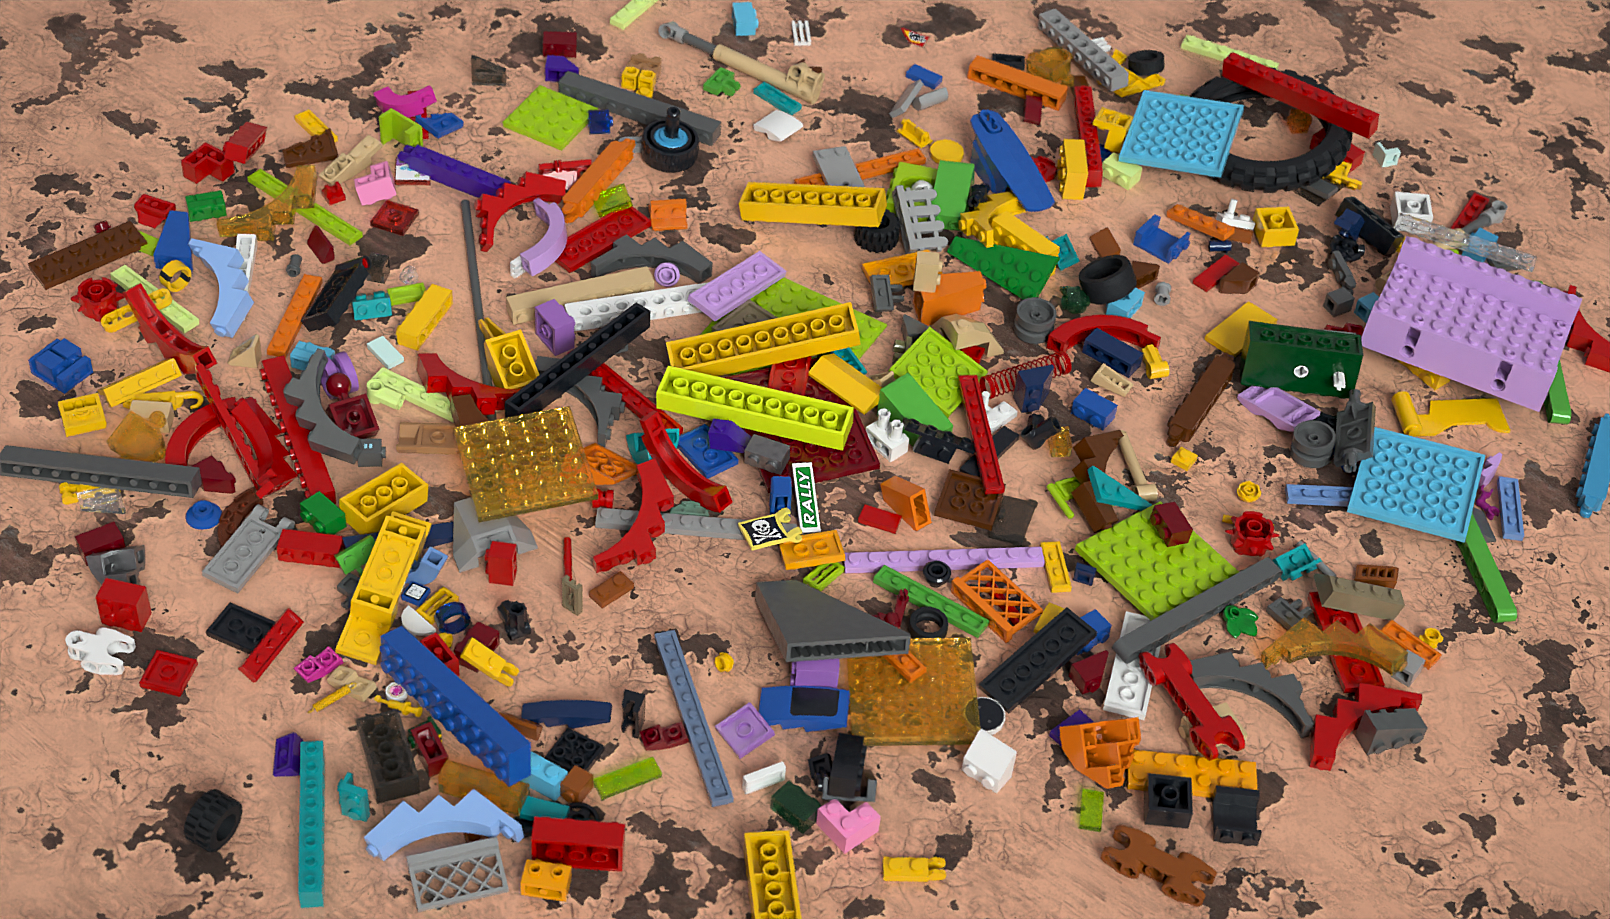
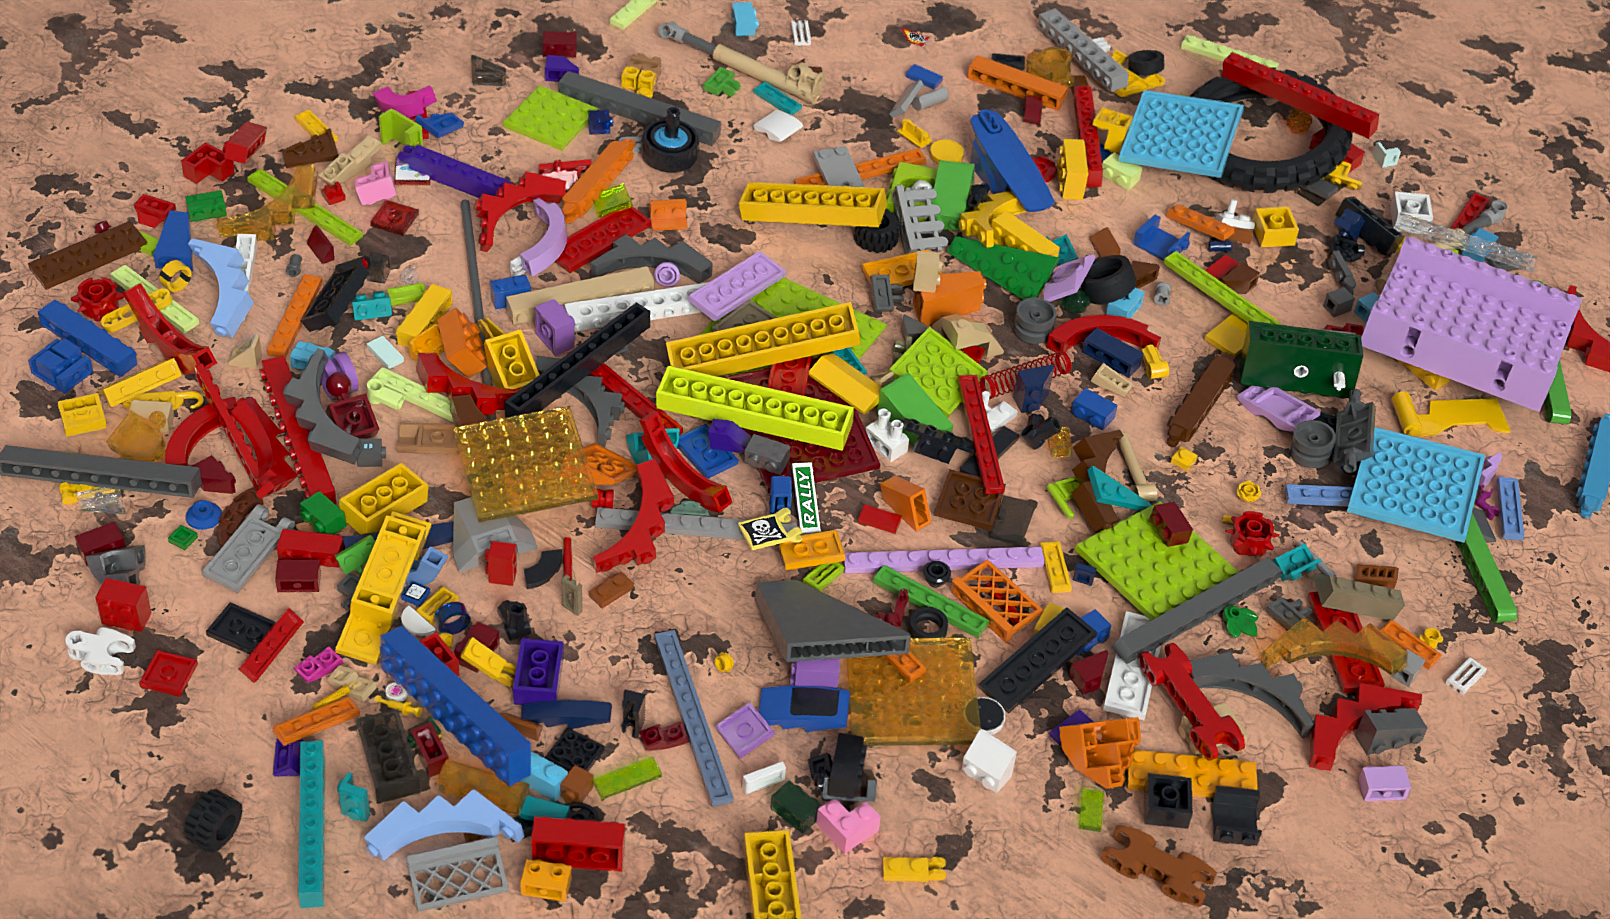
(86, 335): none -> blue brick
(182, 537): none -> green tile
(298, 575): none -> dark red brick
(316, 721): none -> orange tile
(426, 342): none -> light orange hinge
(462, 342): none -> orange brick
(507, 287): none -> blue brick
(538, 671): none -> dark purple brick
(546, 568): none -> black tile
(1068, 278): none -> lavender slope
(1216, 289): none -> lime plate
(1384, 783): none -> lavender brick
(1458, 685): none -> white tile

